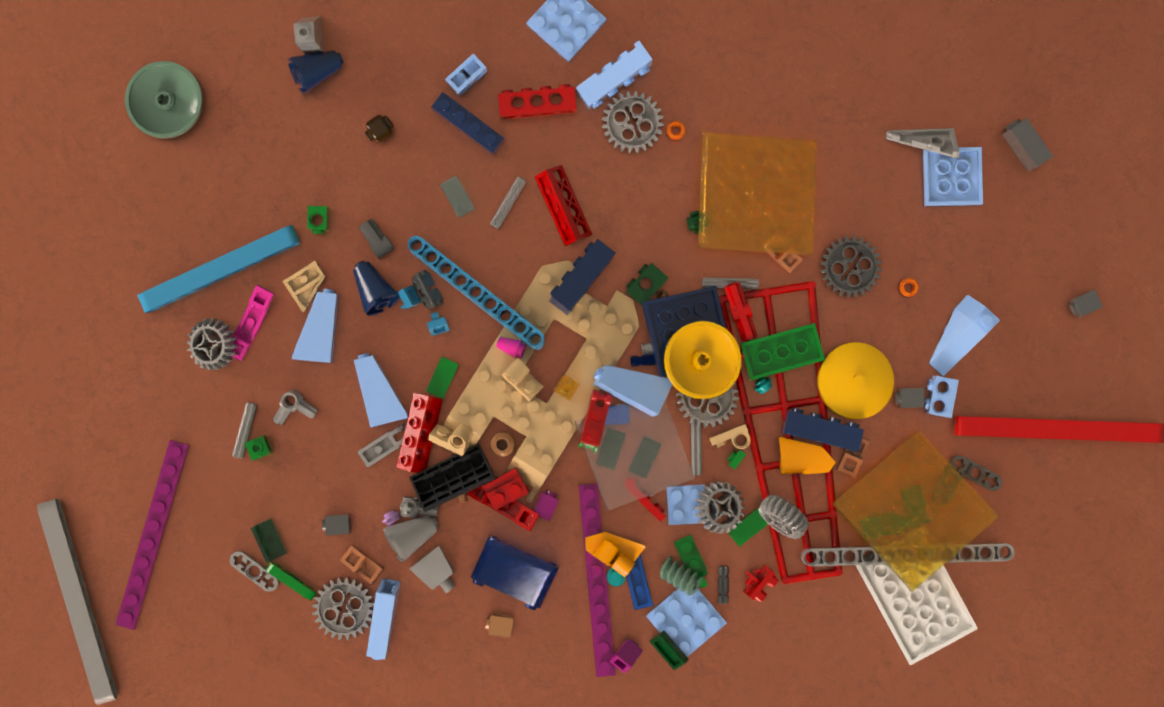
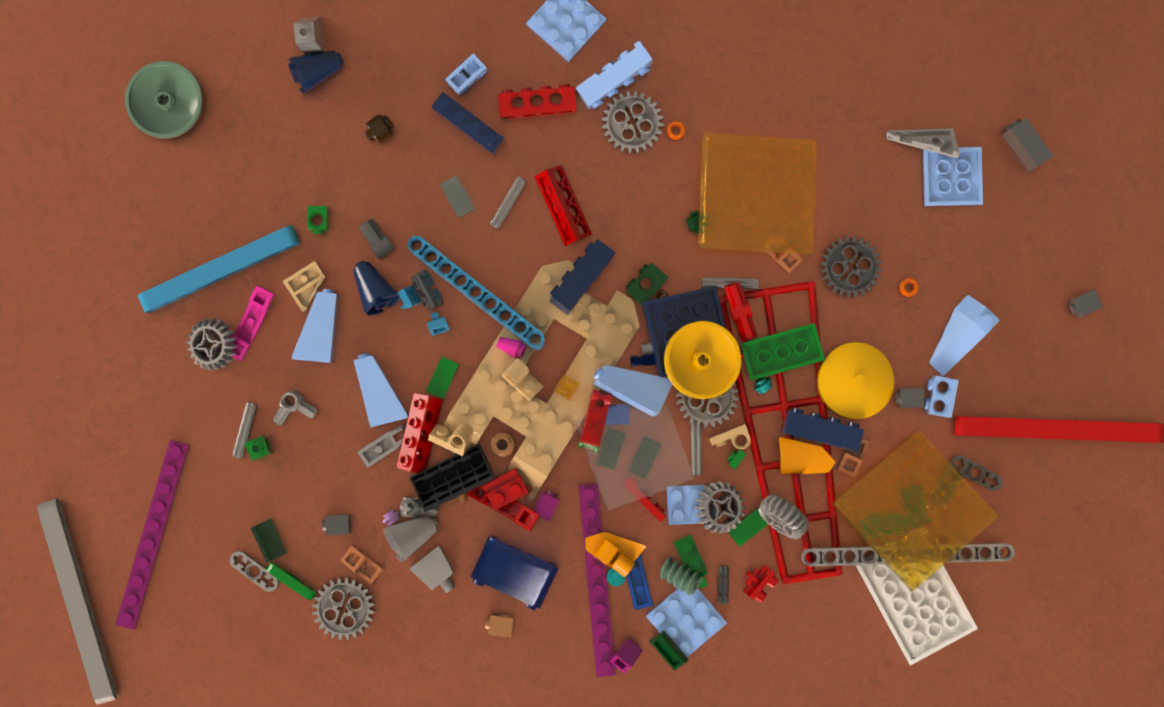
(383, 618): light blue slope -> none

